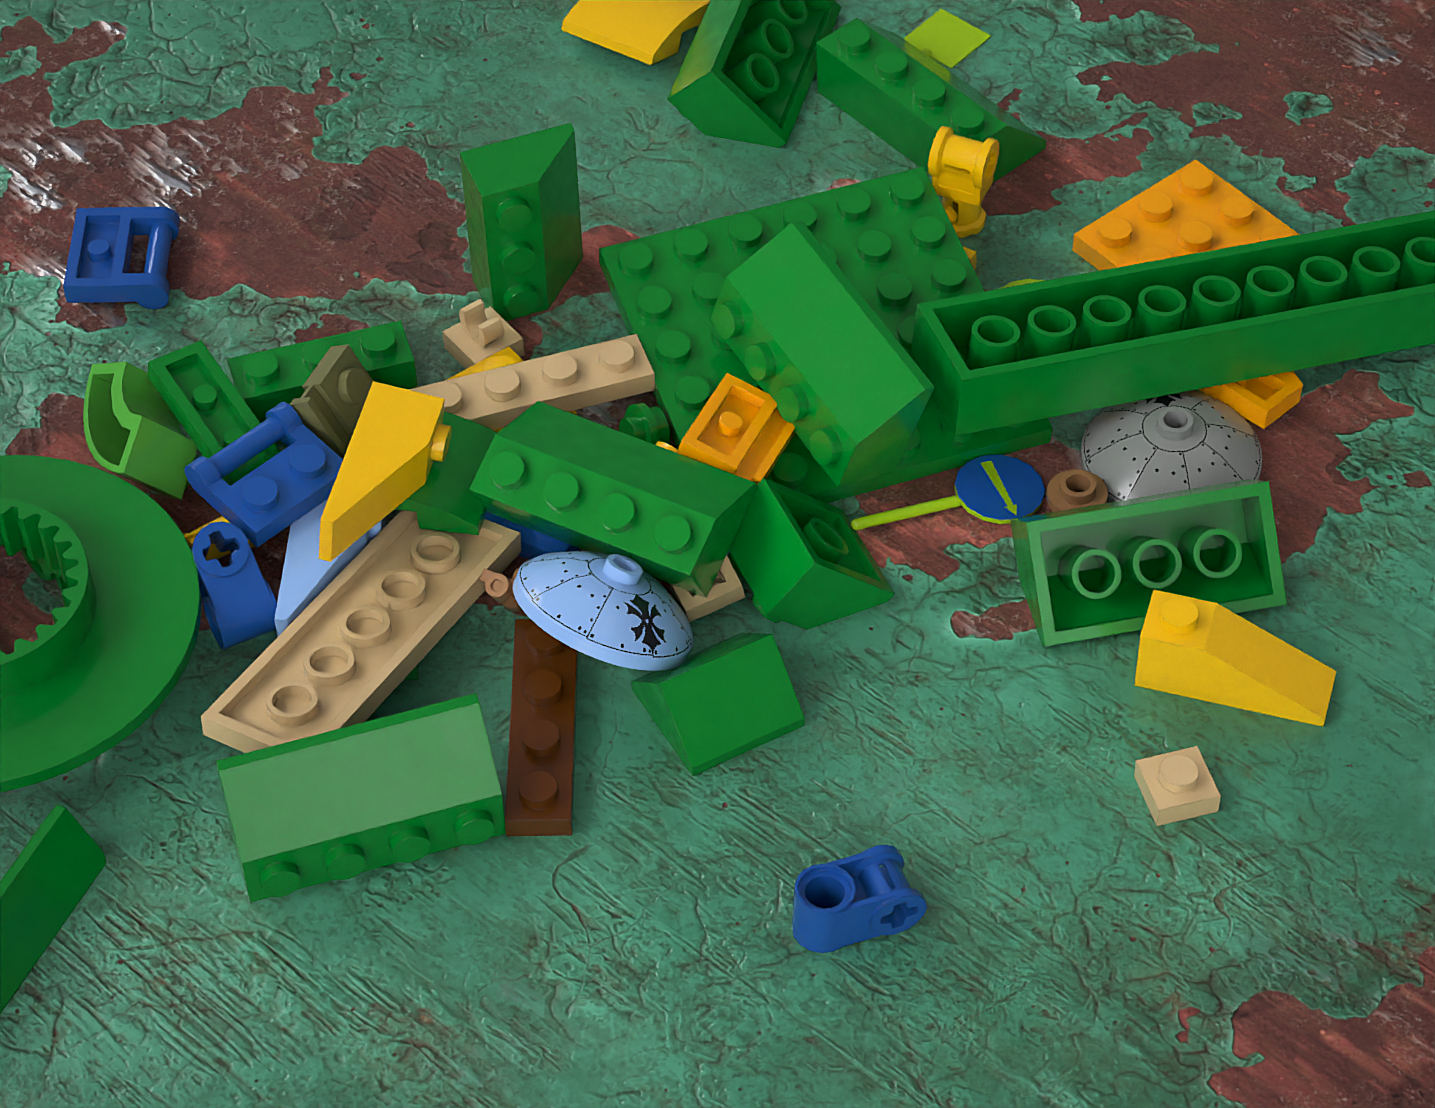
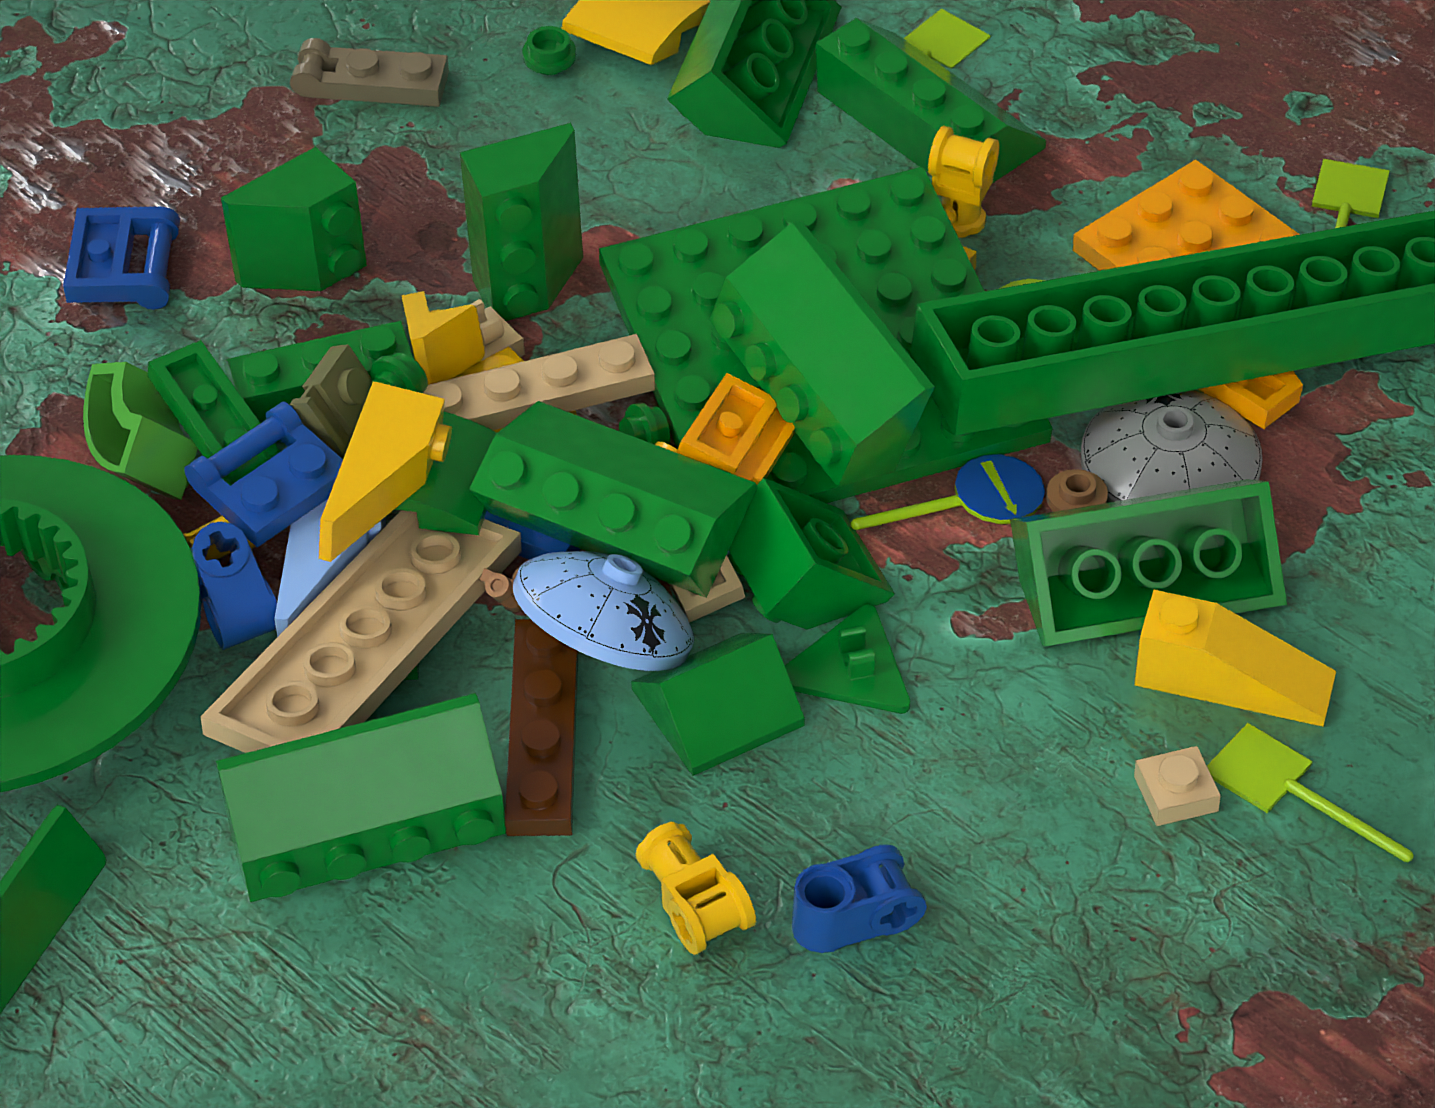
(295, 226): none -> green slope
(369, 75): none -> dark tan plate
(399, 371): none -> green plate
(443, 340): none -> yellow slope
(549, 50): none -> green plate
(695, 891): none -> yellow connector
(852, 665): none -> green piece
(1266, 769): none -> lime piece
(1350, 190): none -> lime piece

